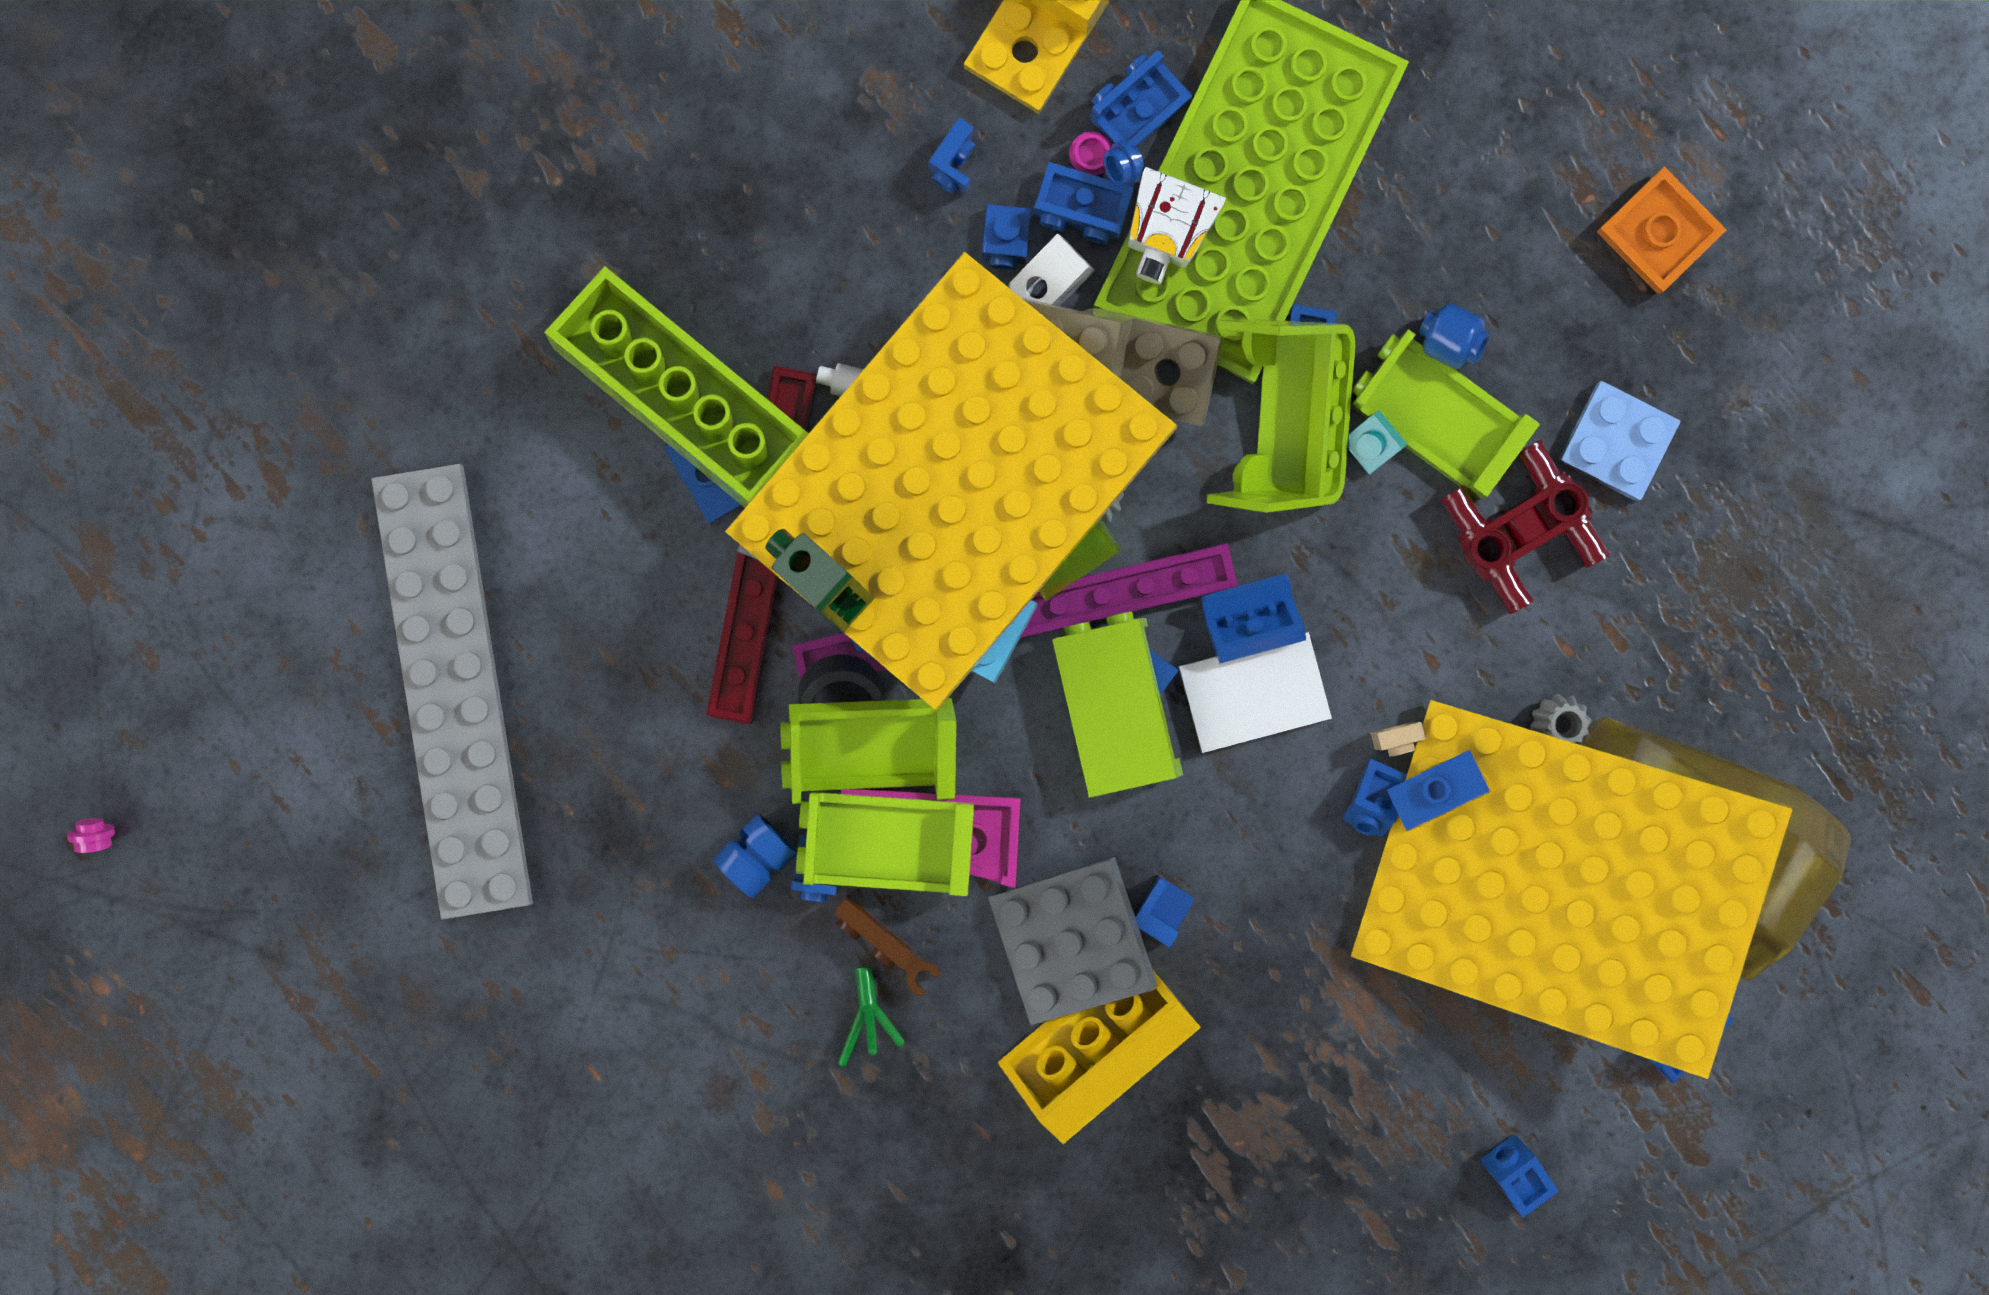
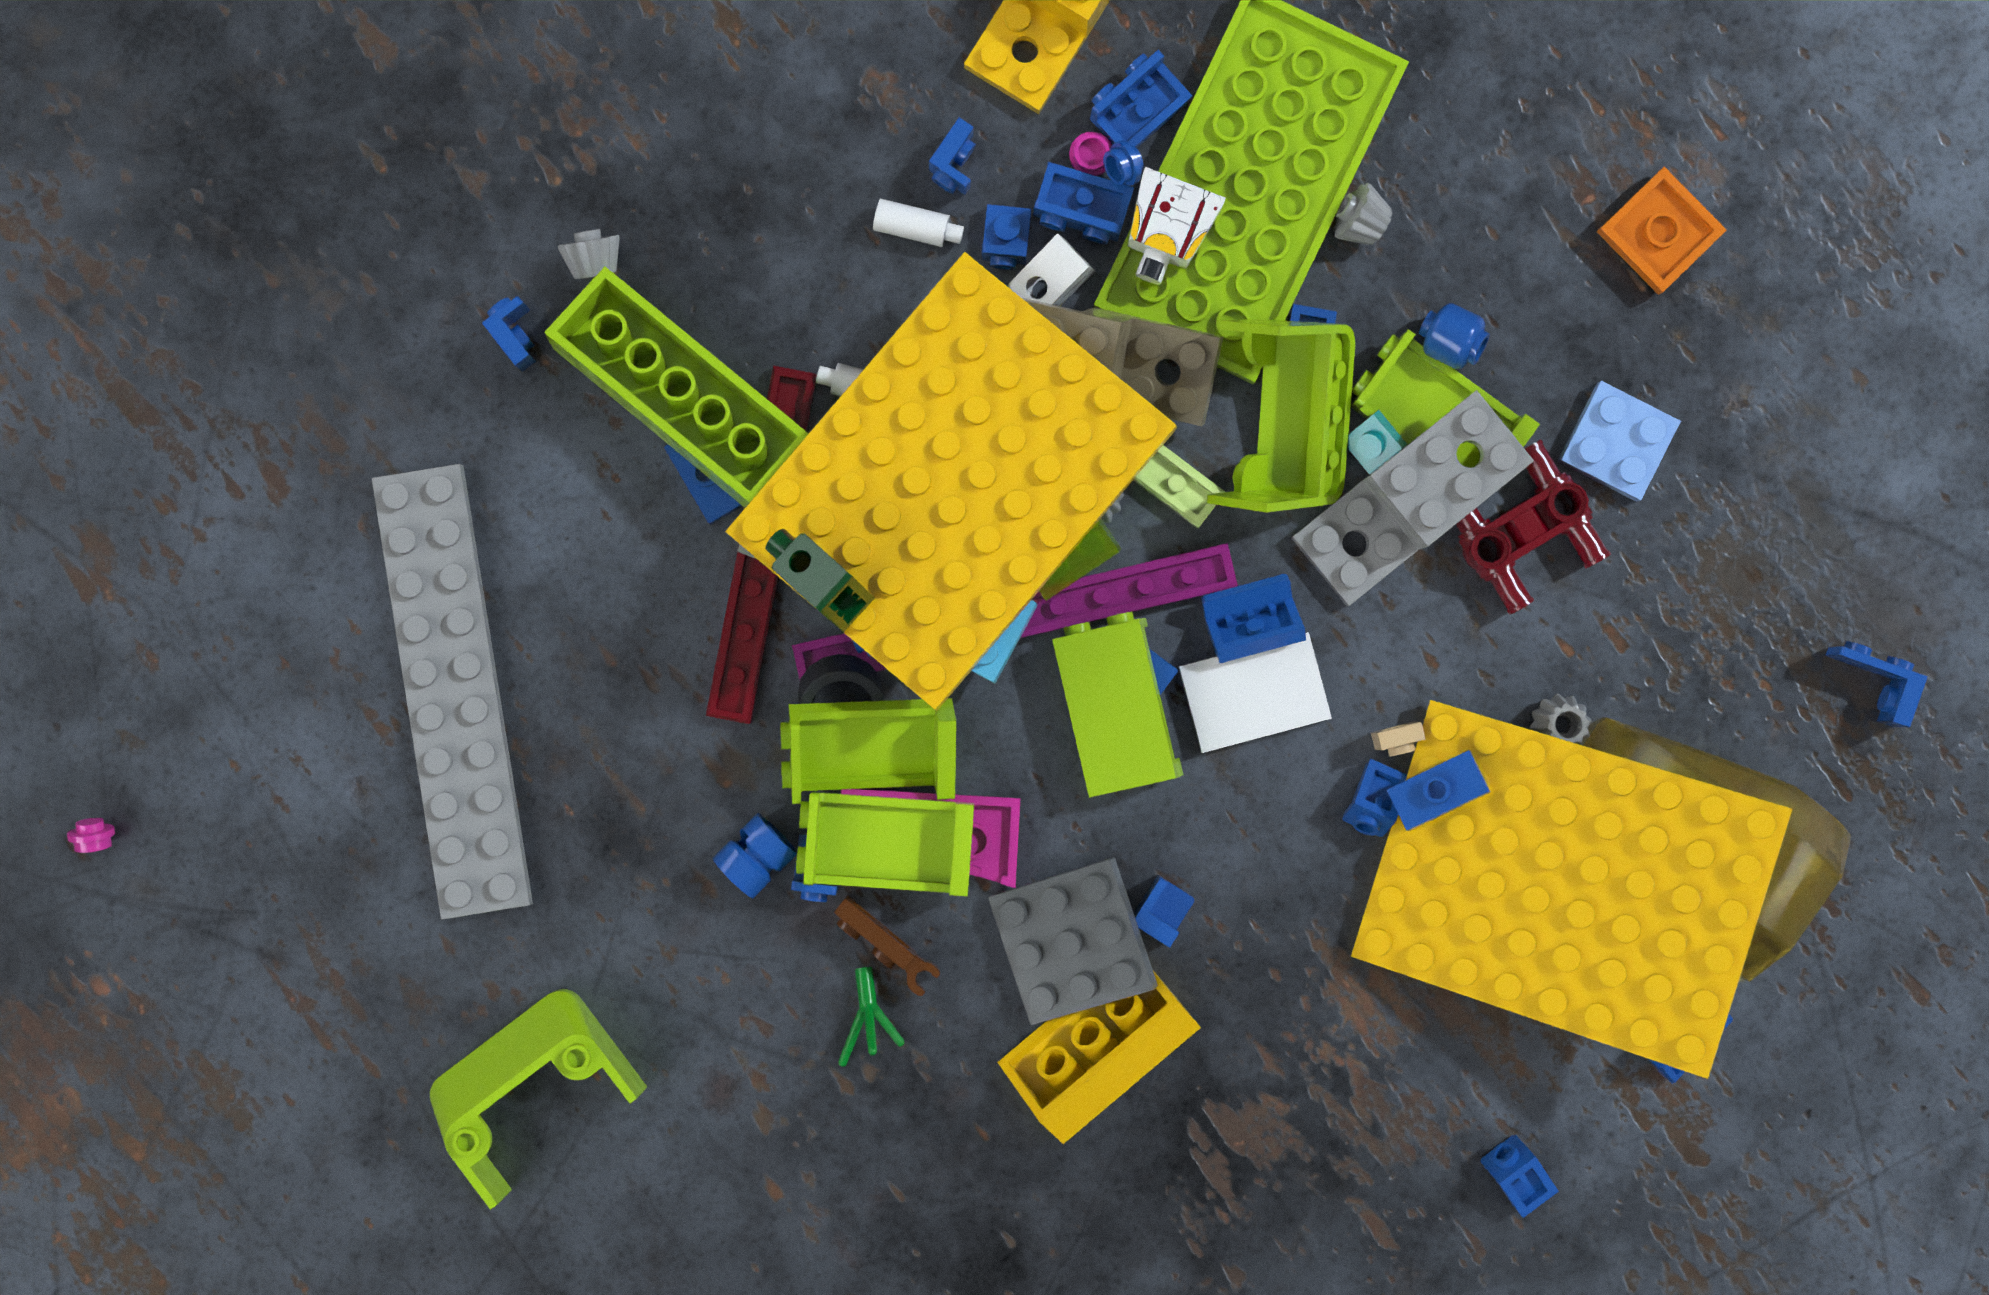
(515, 340): none -> blue bracket
(552, 1030): none -> lime windscreen
(590, 253): none -> light grey piece
(915, 223): none -> white cylinder
(1178, 486): none -> yellowish green tile
(1362, 216): none -> light grey piece
(1412, 498): none -> light grey bracket
(1899, 698): none -> blue bracket

